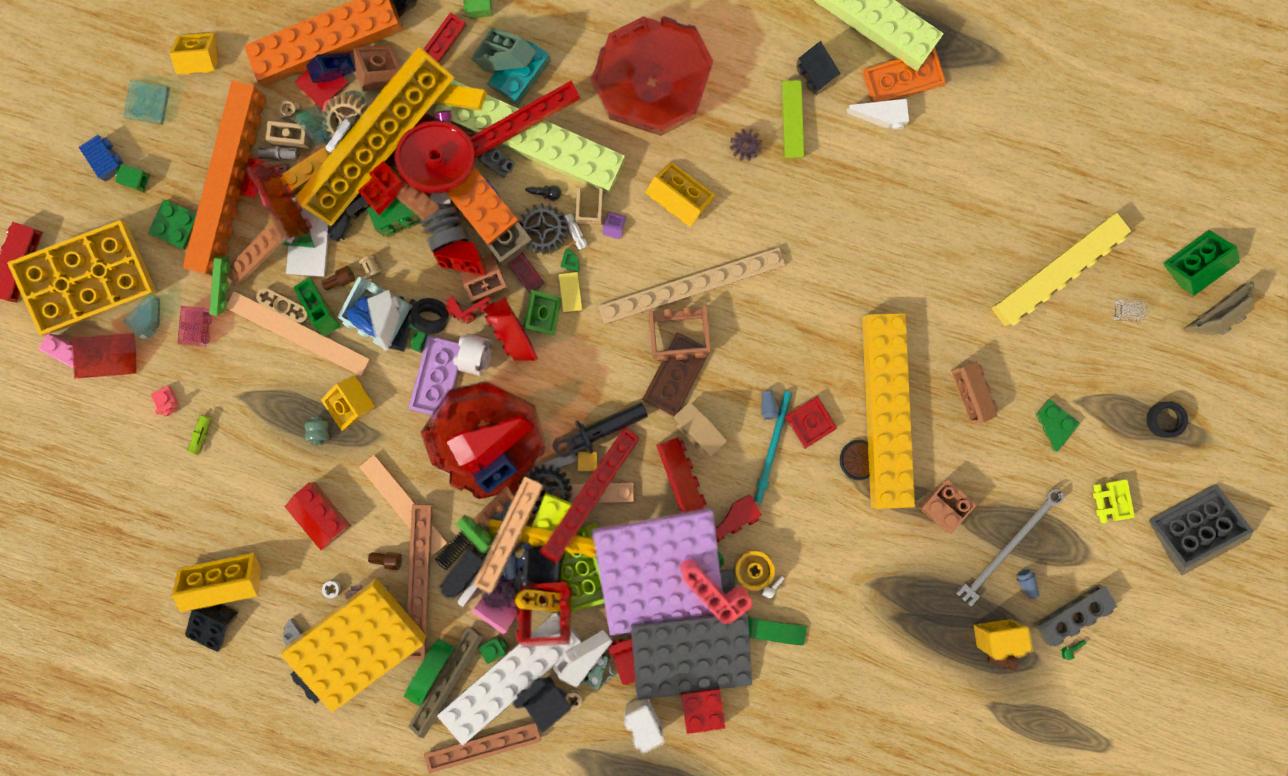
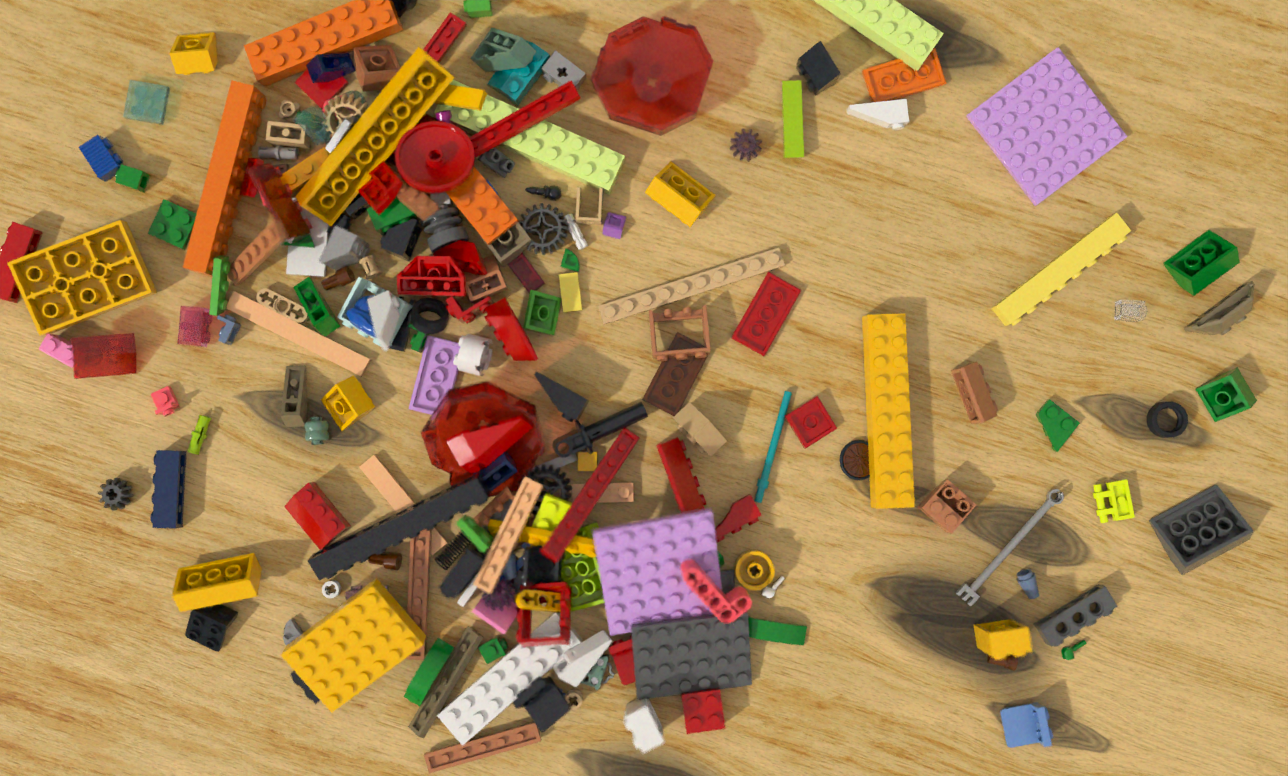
(111, 500): none -> dark grey gear
(145, 317): clear light blue slope -> none
(168, 489): none -> dark blue brick
(229, 331): none -> sand blue bracket
(294, 397): none -> dark tan slope
(343, 249): none -> light grey slope
(400, 526): none -> black brick
(402, 239): none -> black slope
(432, 277): none -> red wedge
(559, 64): none -> light grey brick
(565, 400): none -> black slope
(766, 314): none -> red tile
(769, 406): sand blue cone -> none
(1026, 725): none -> medium blue bracket
(1046, 126): none -> lavender plate
(1226, 395): none -> green slope

